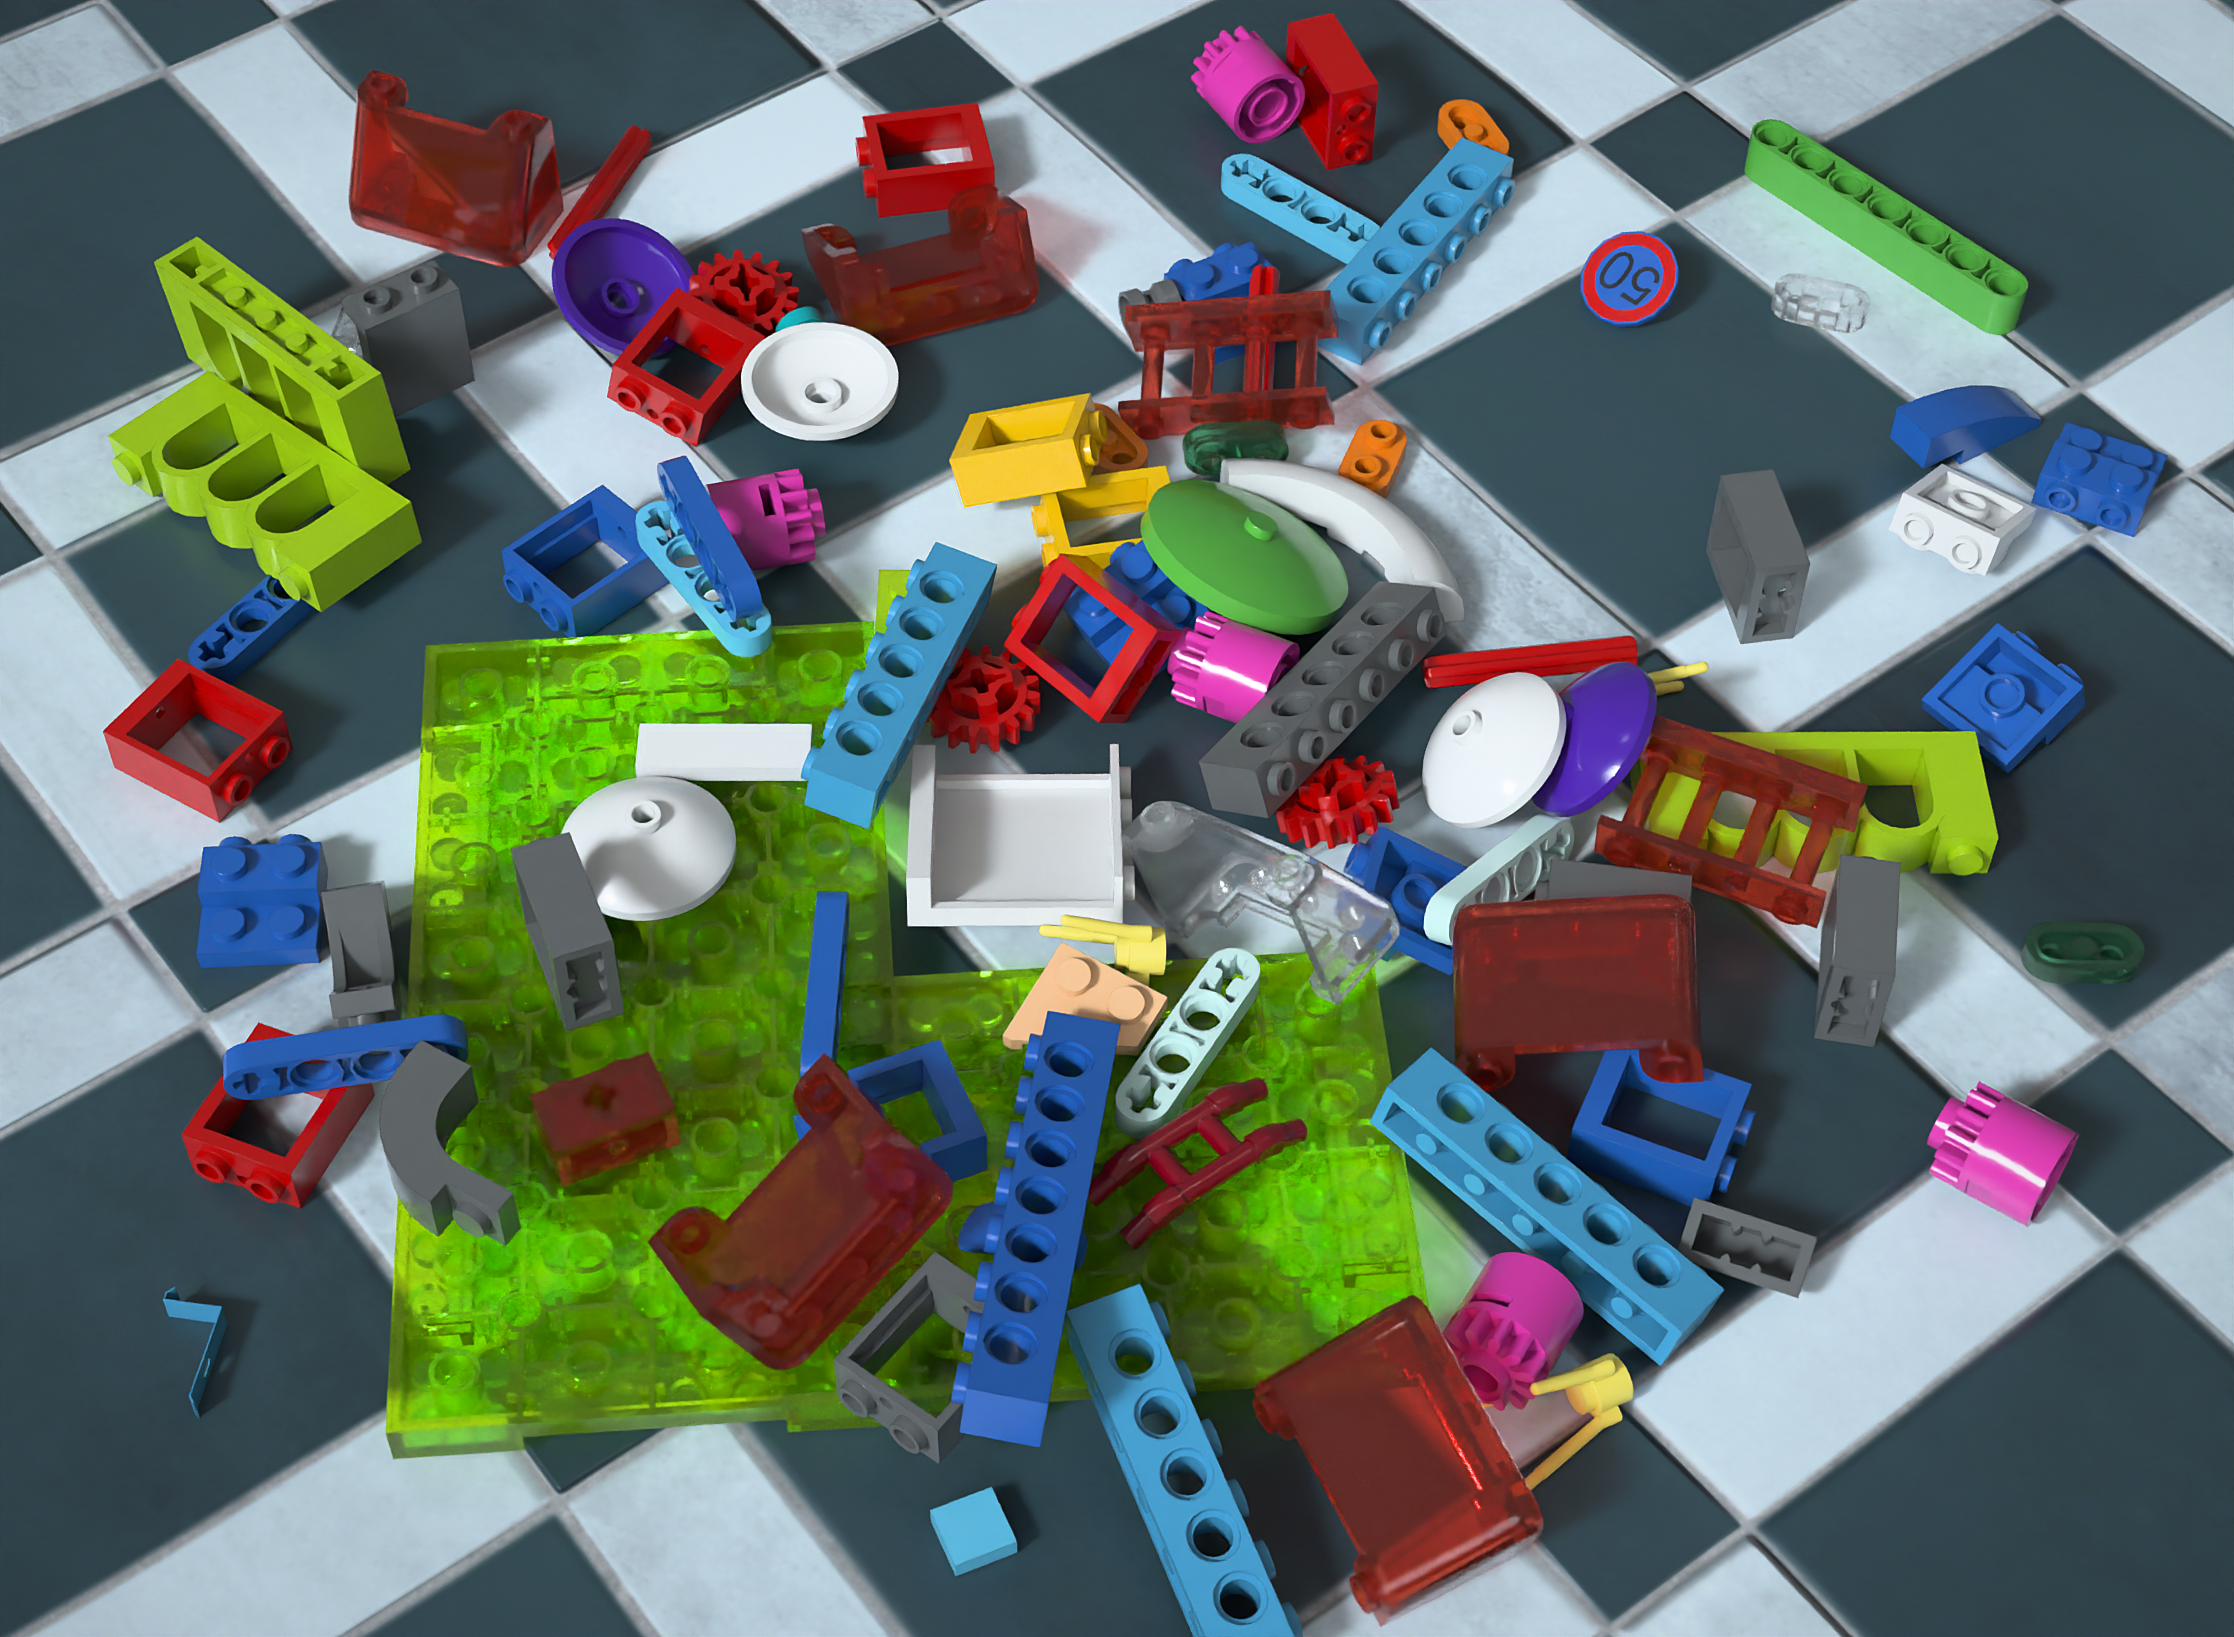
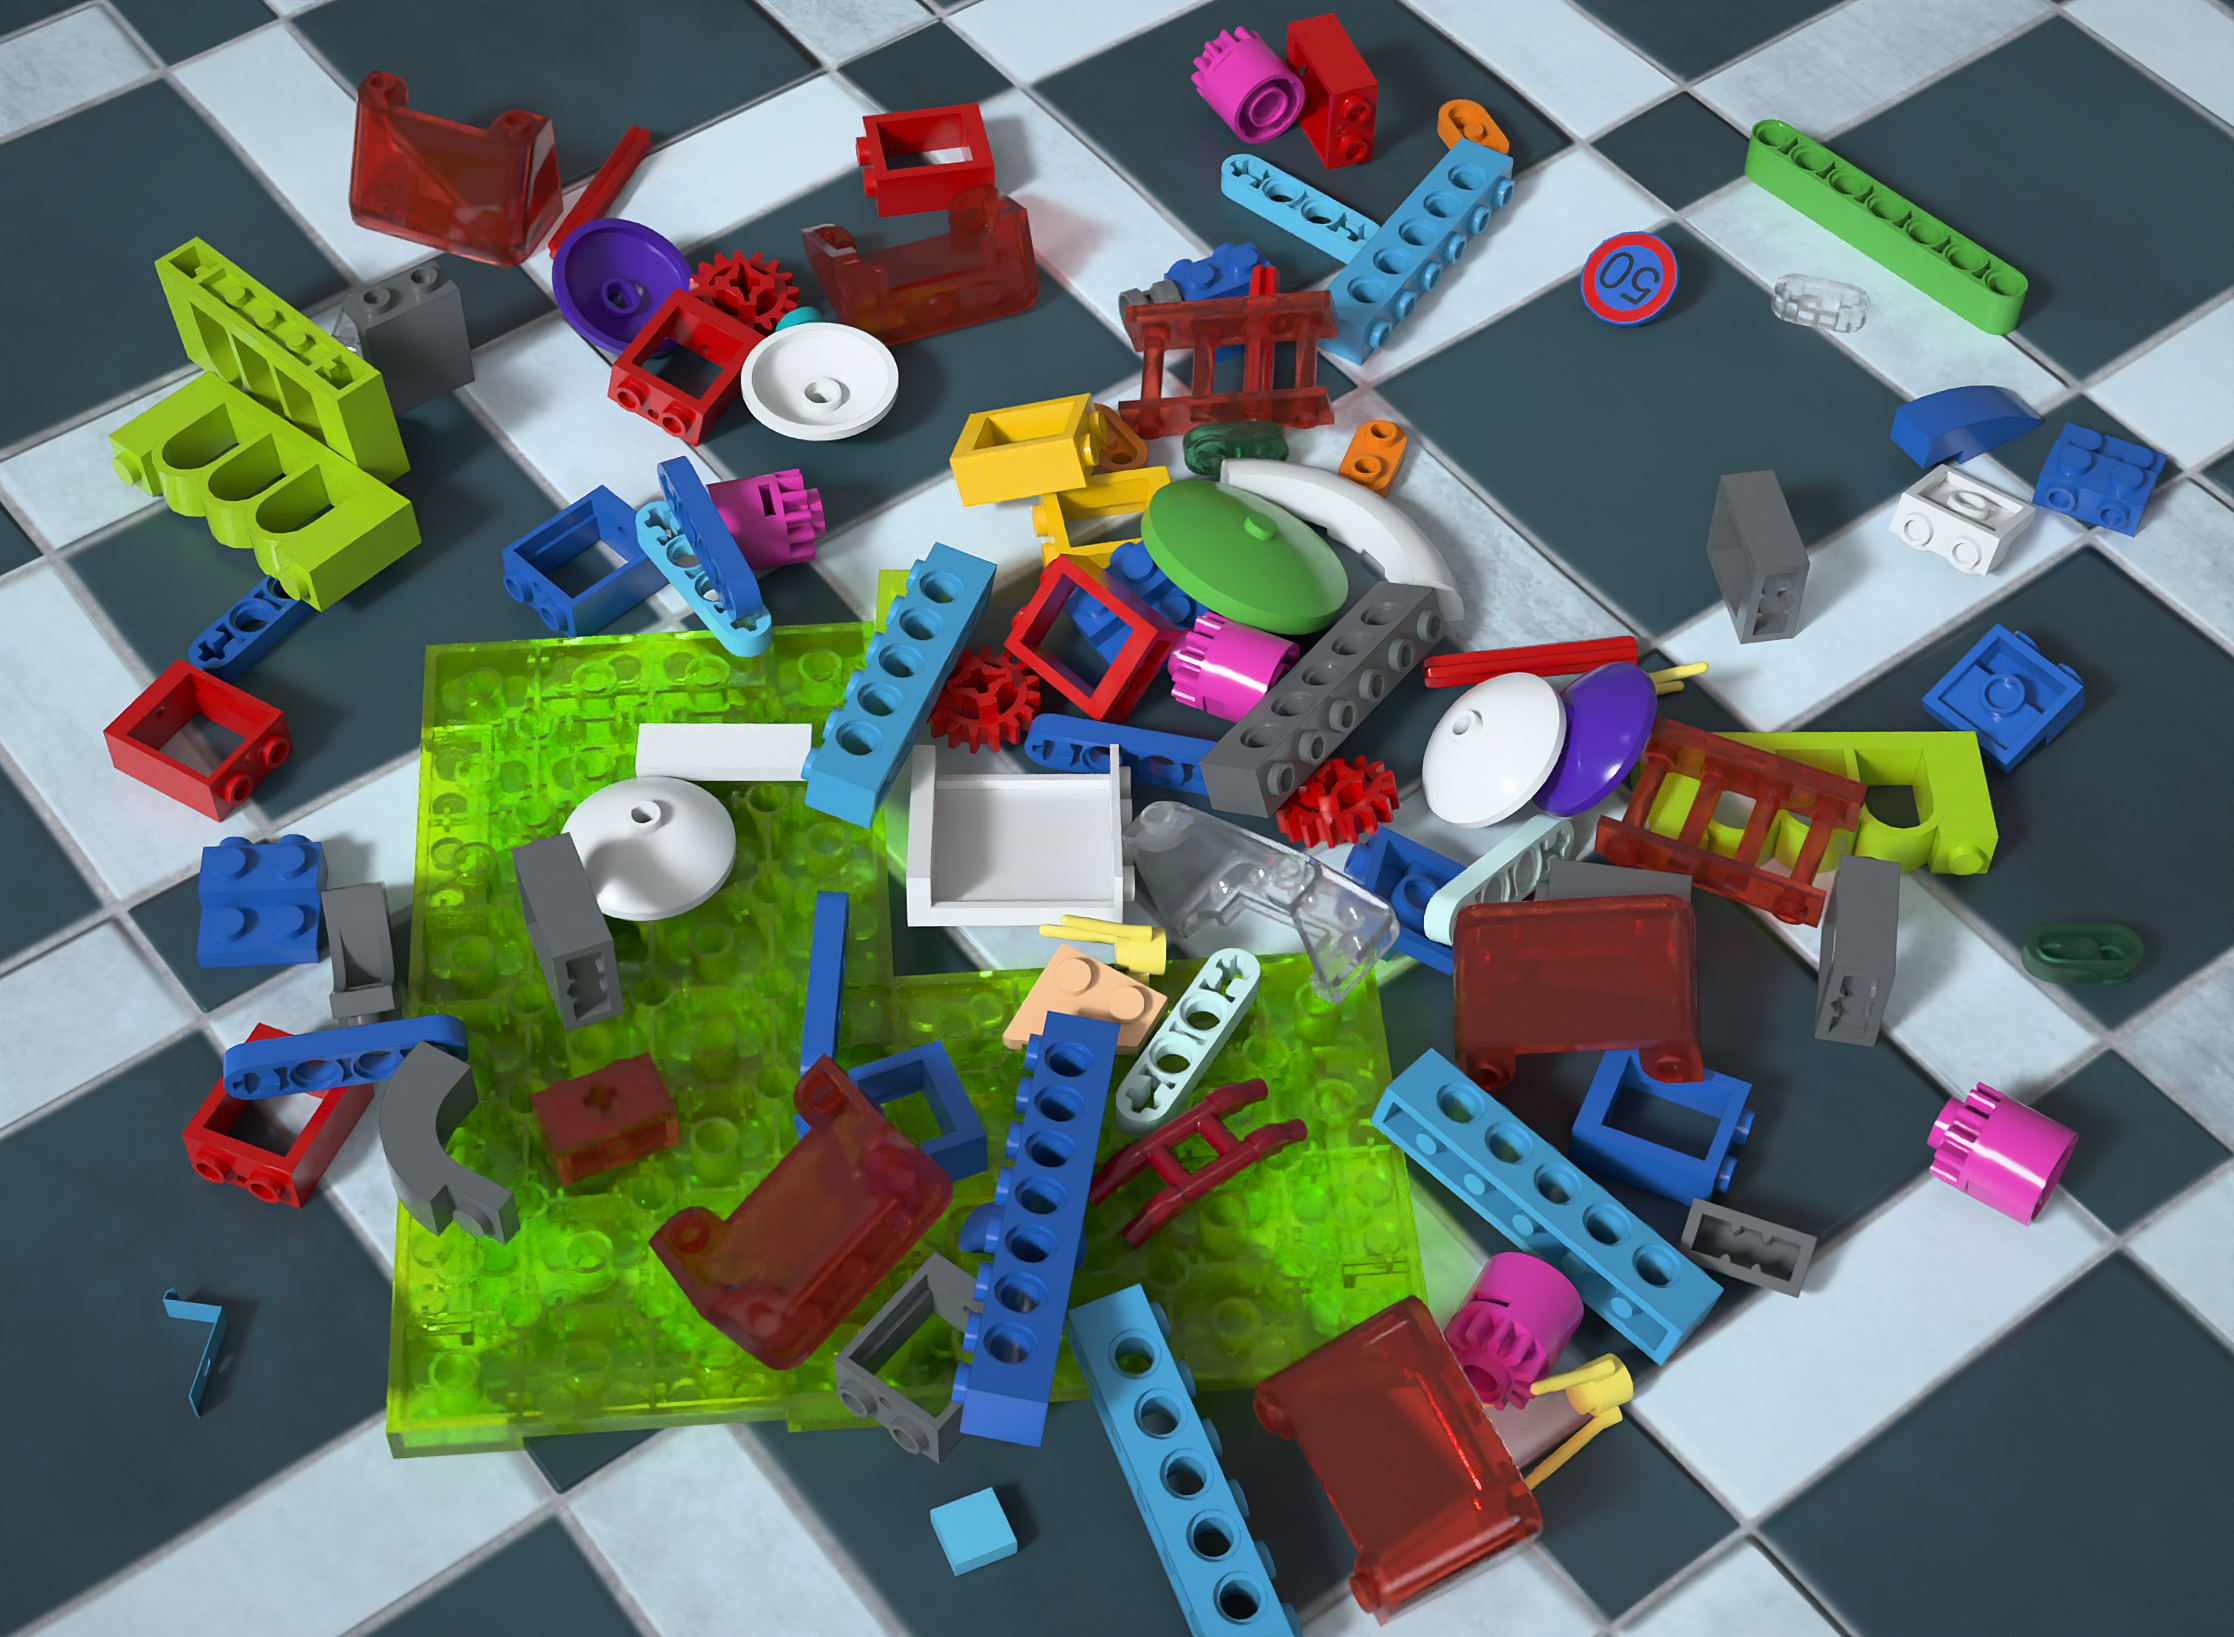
(1055, 739): none -> blue beam

